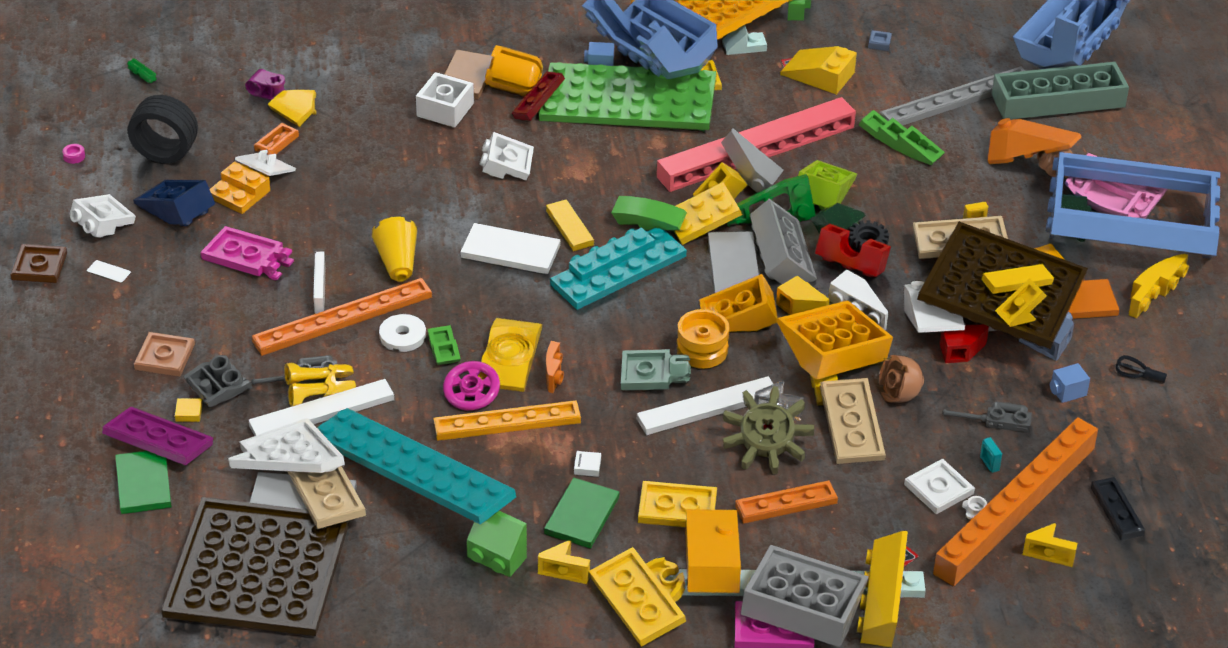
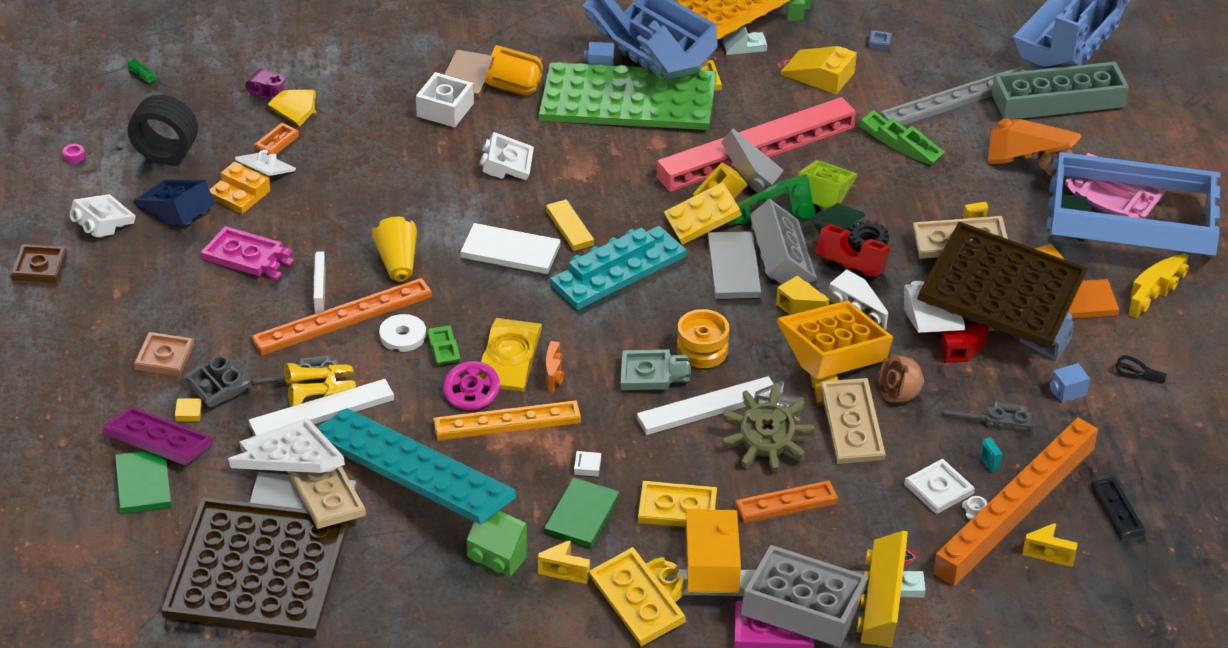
(109, 271): white sticker -> none
(538, 96): dark red tile -> none
(648, 213): bright green slope -> none
(744, 305): light orange slope -> none
(1014, 278): yellow tile -> none
(1019, 305): yellow slope -> none

